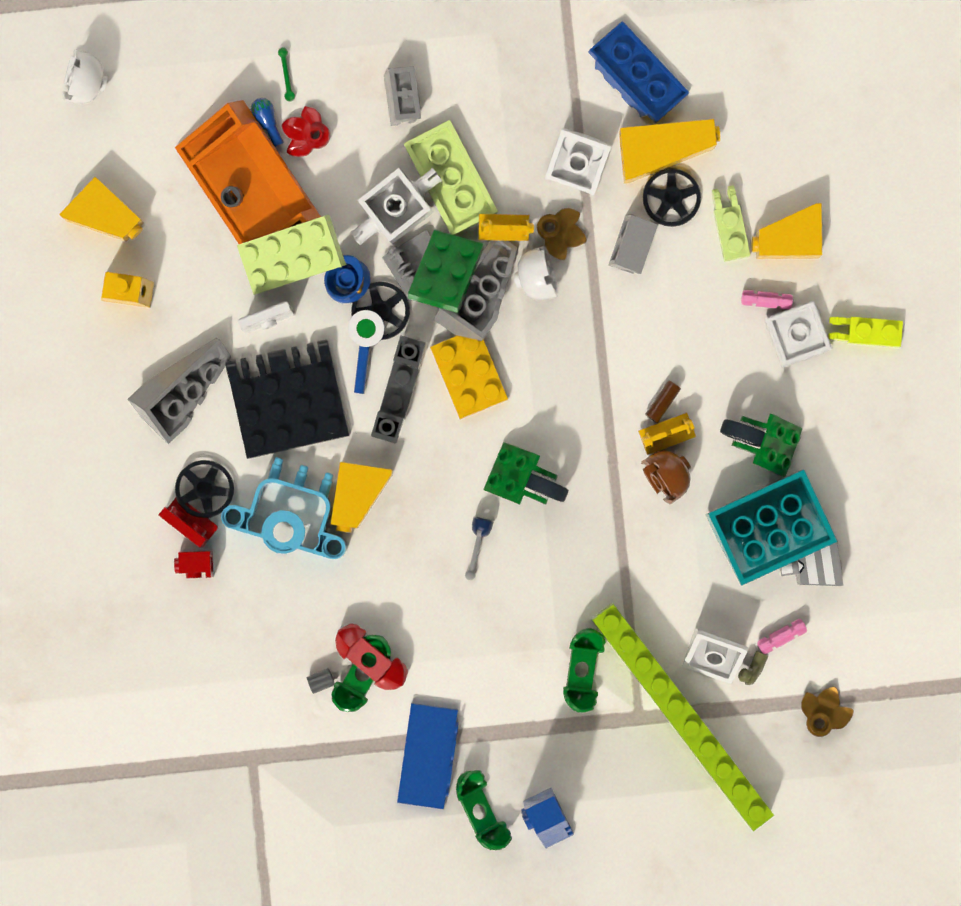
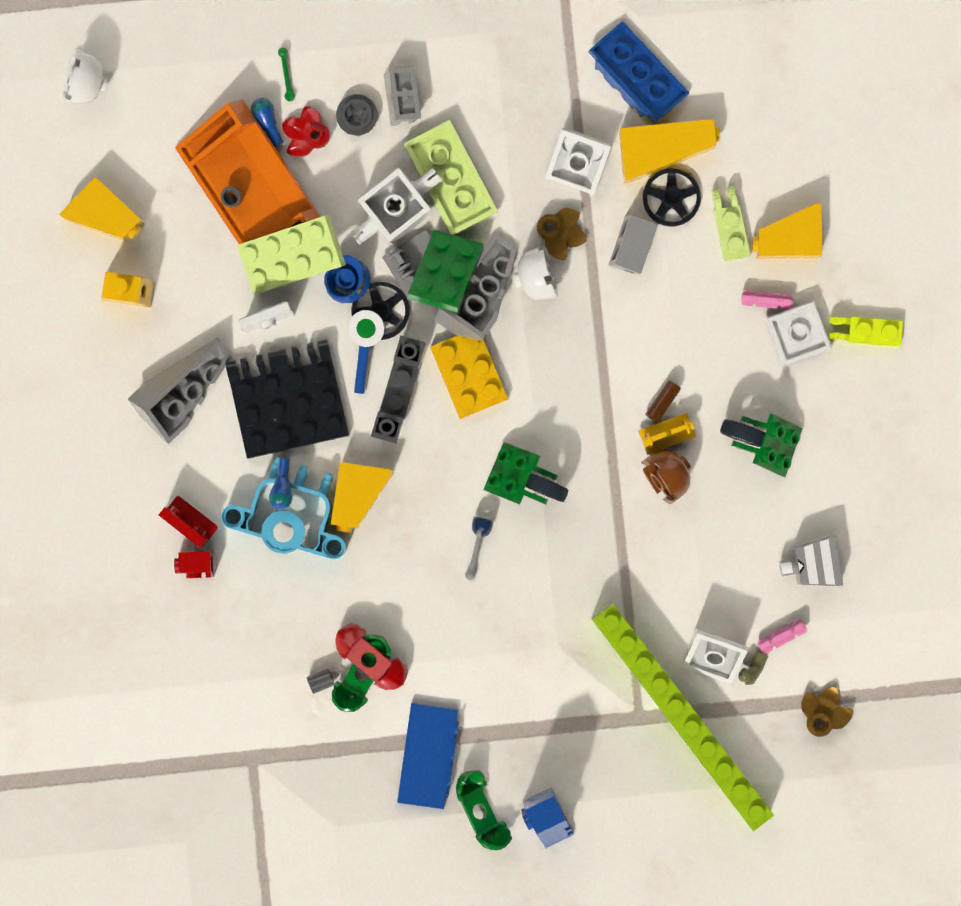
(204, 489): black wheel -> none
(281, 493): none -> blue piece
(359, 103): none -> dark grey gear
(504, 227): yellow hinge -> none
(578, 690): green piece -> none
(771, 527): teal slope -> none

